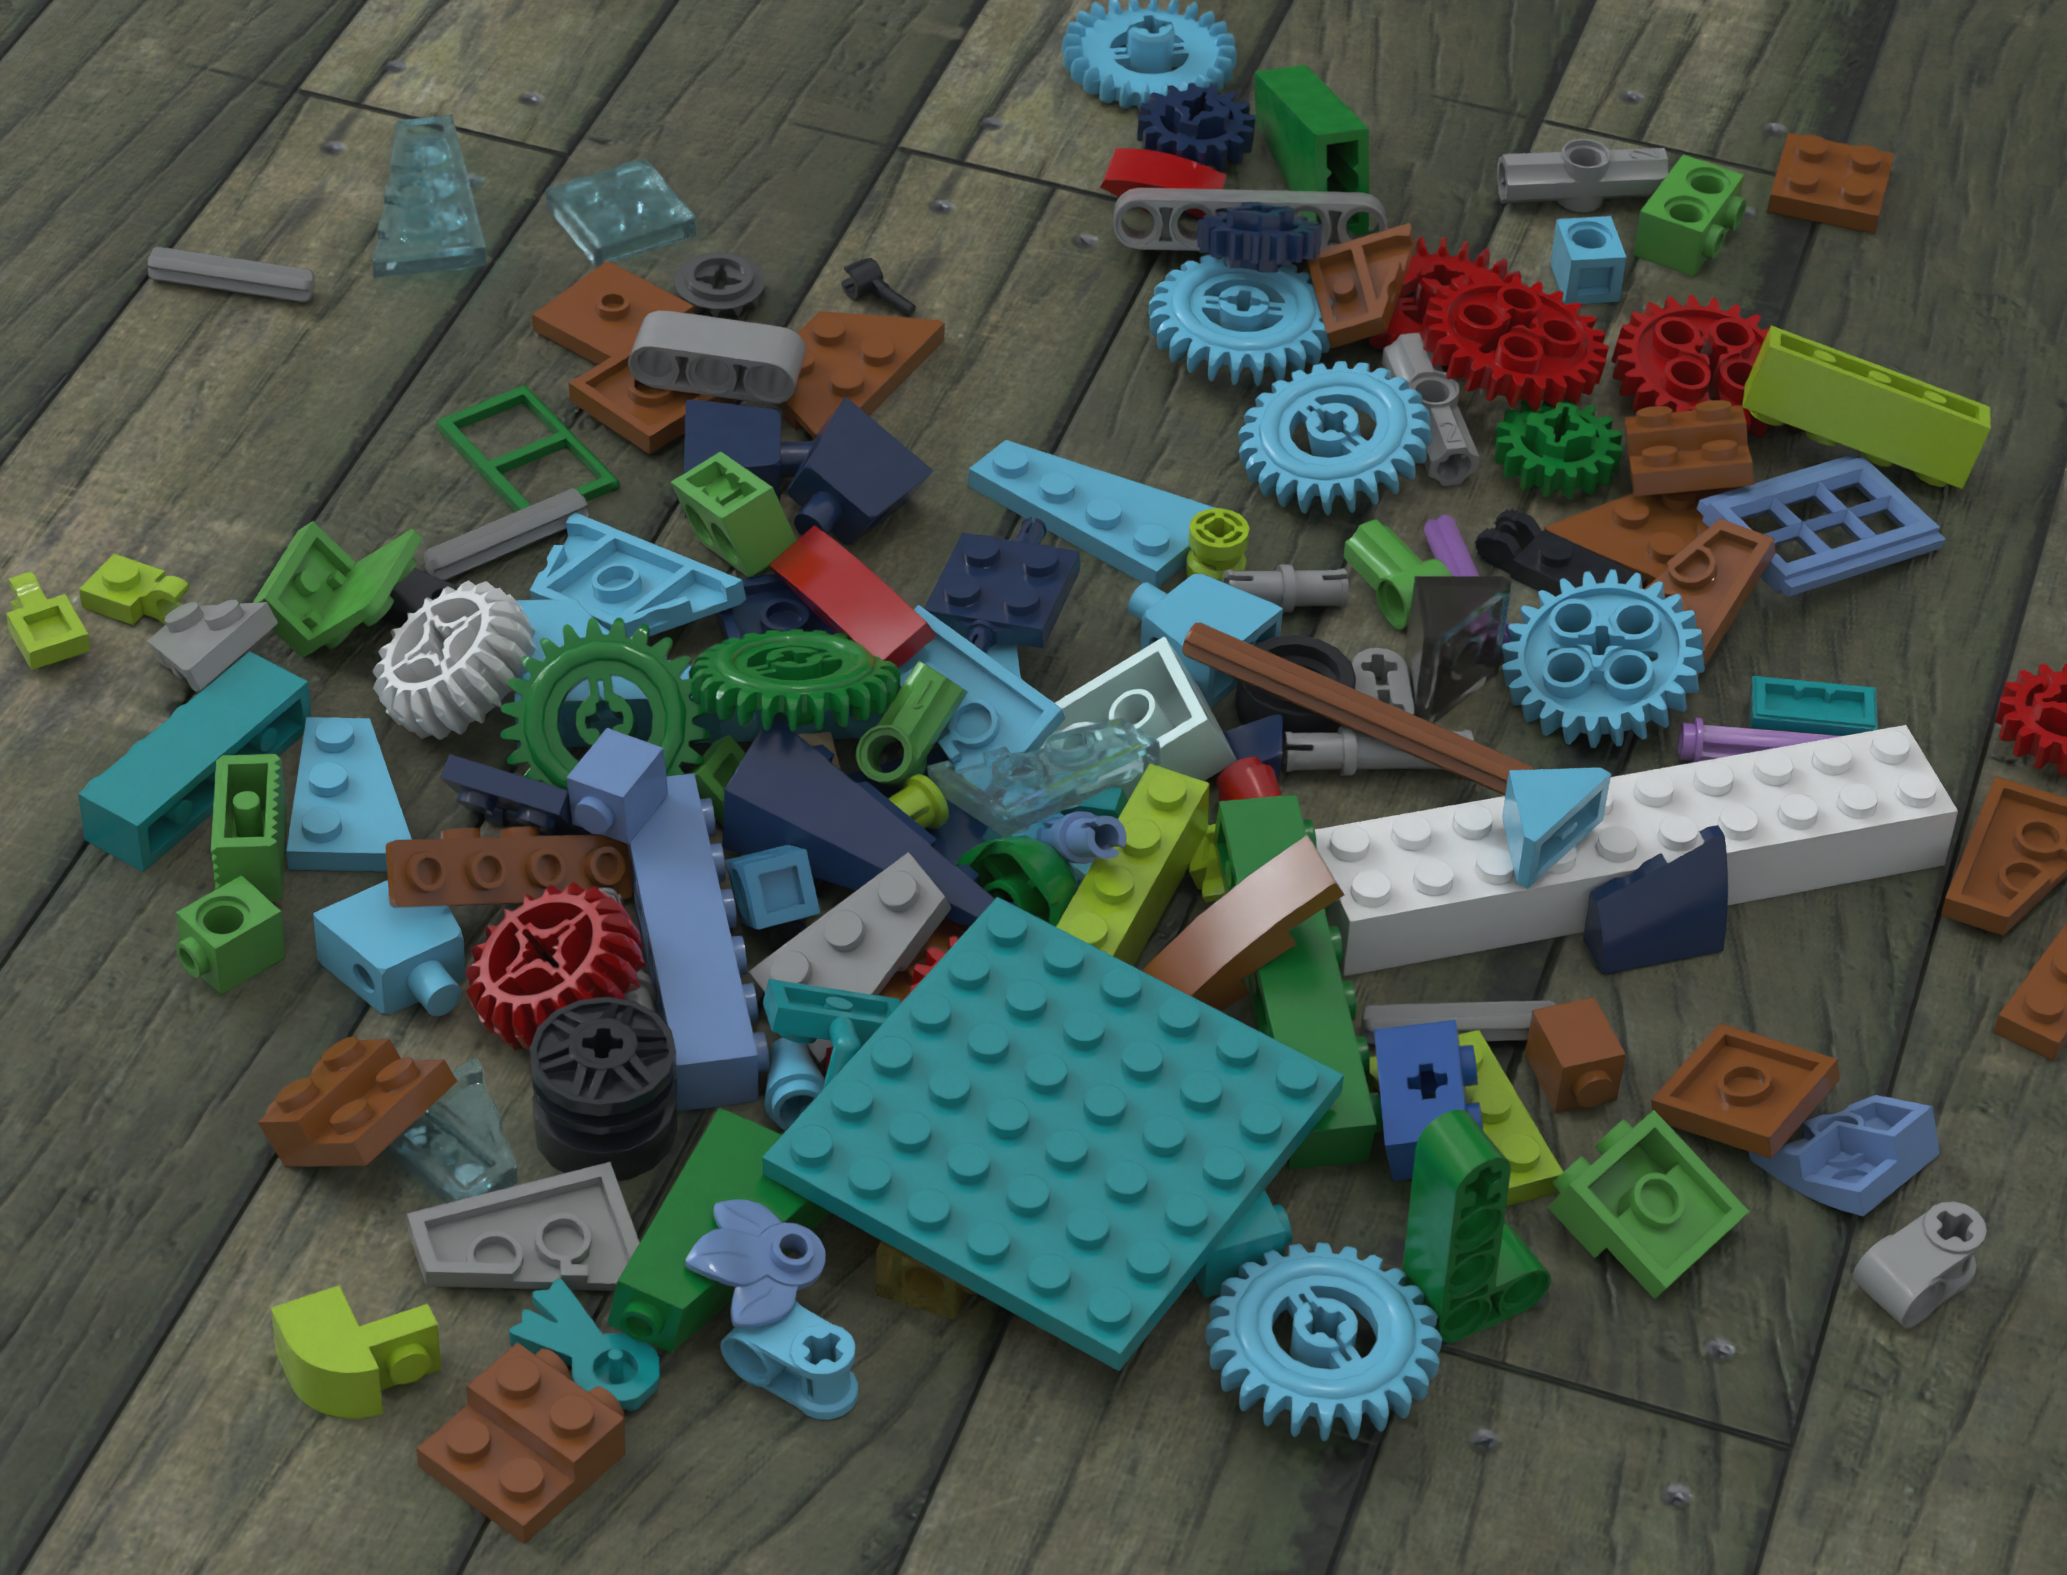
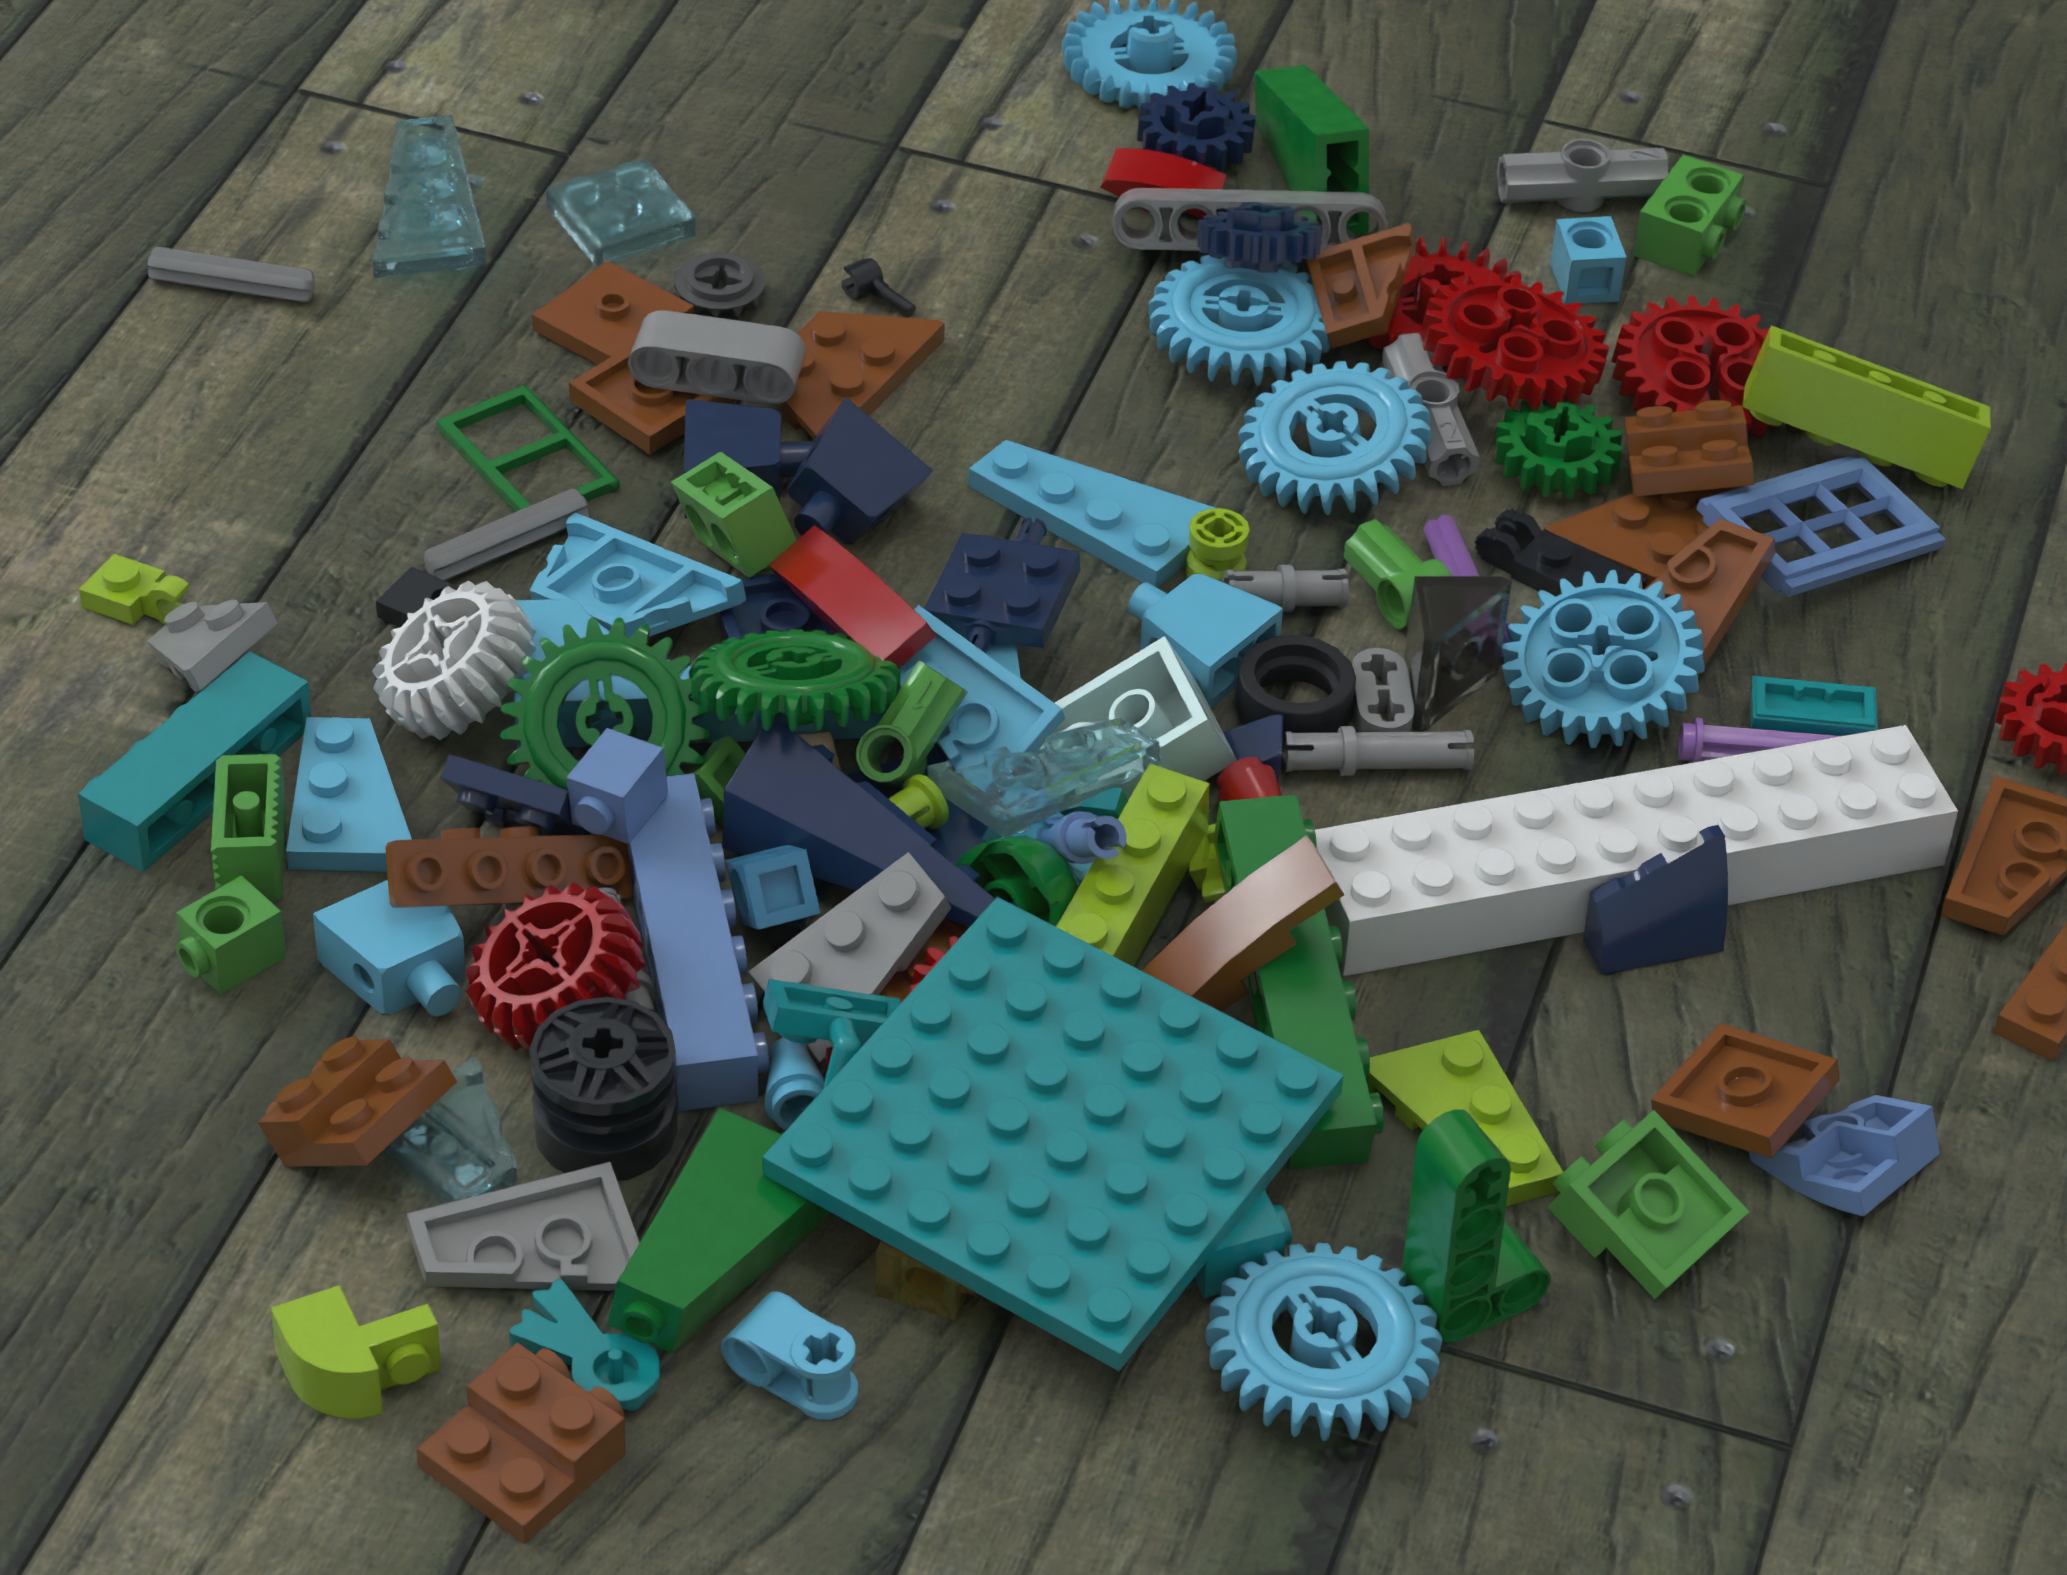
(42, 626): lime plate -> none
(325, 594): bright green bracket -> none
(750, 1258): medium blue plate -> none
(1350, 707): dark orange axle -> none
(1419, 1079): blue brick -> none
(1493, 1019): light grey axle -> none
(1550, 814): medium azure slope -> none
(1575, 1055): dark orange brick -> none
(1831, 182): dark orange plate -> none
(1923, 1262): light grey piece -> none

